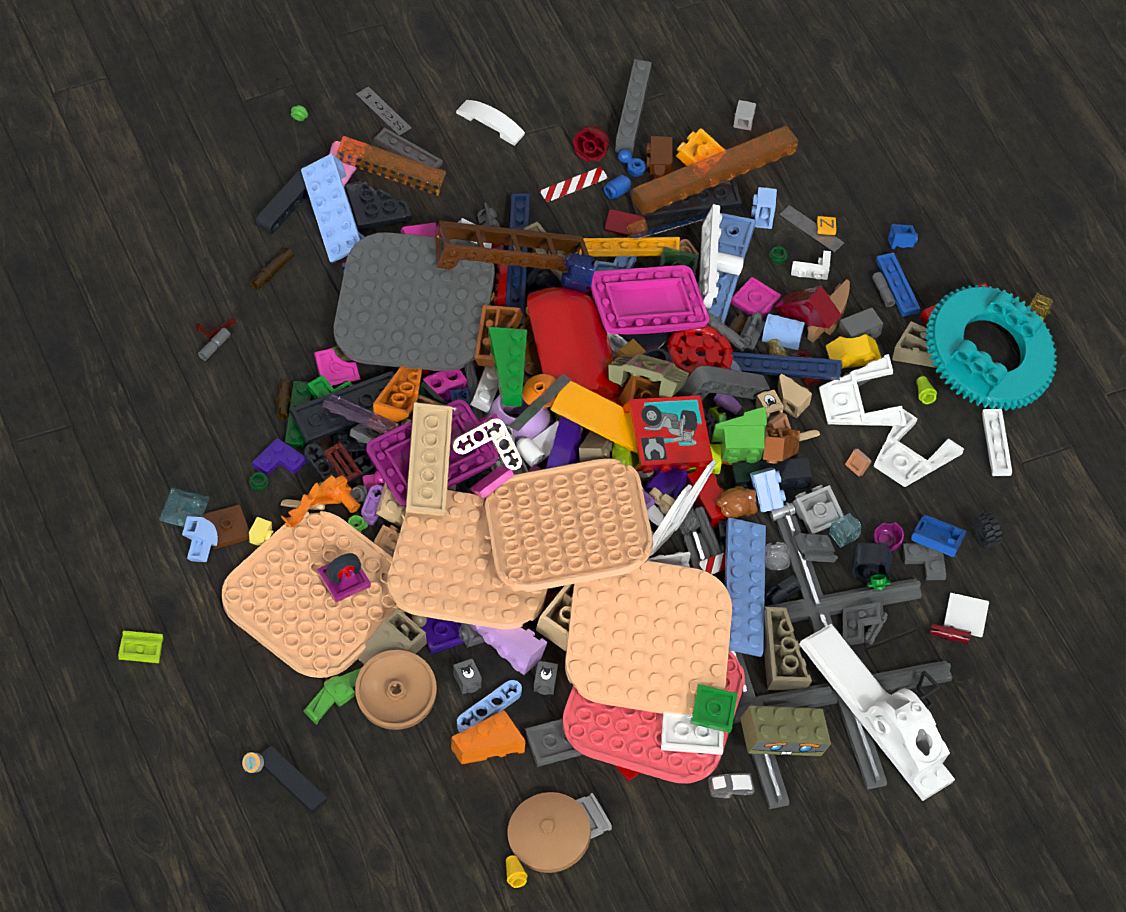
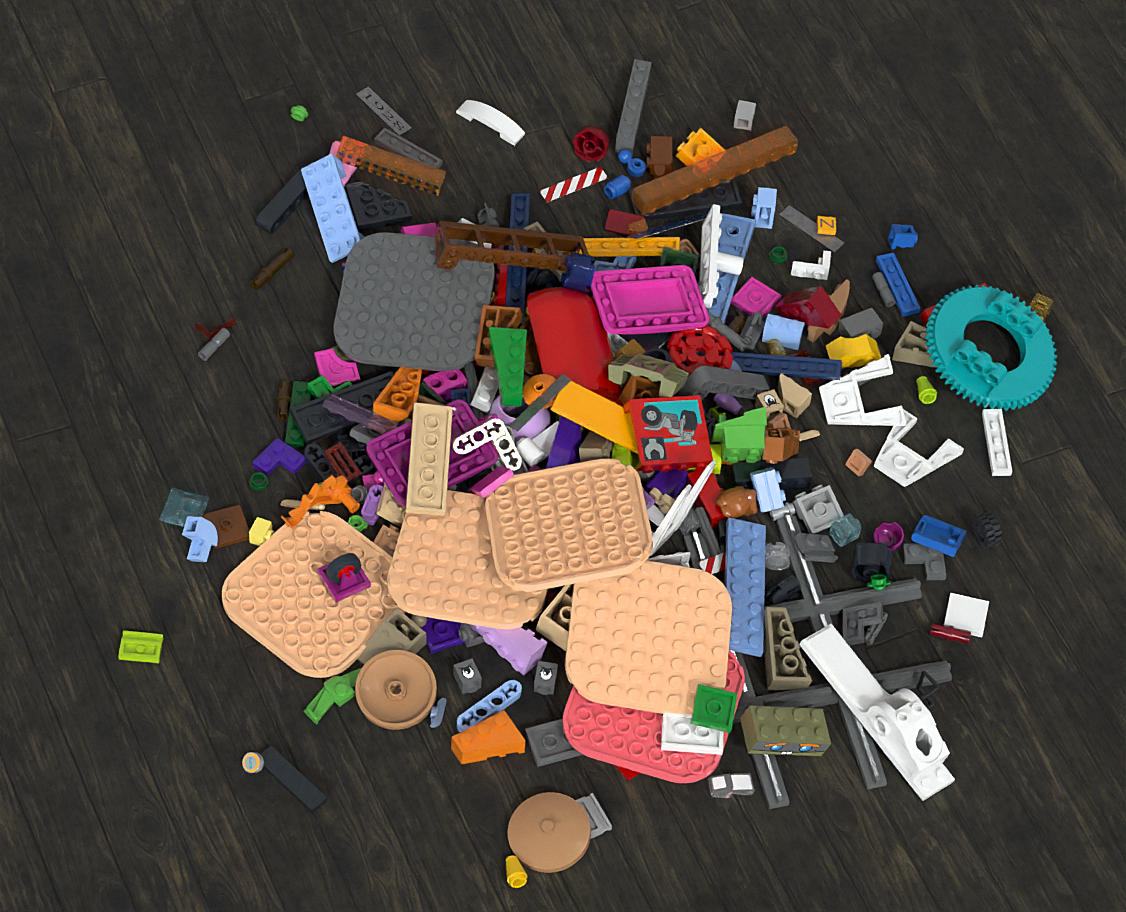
(437, 713): none -> sand blue piece

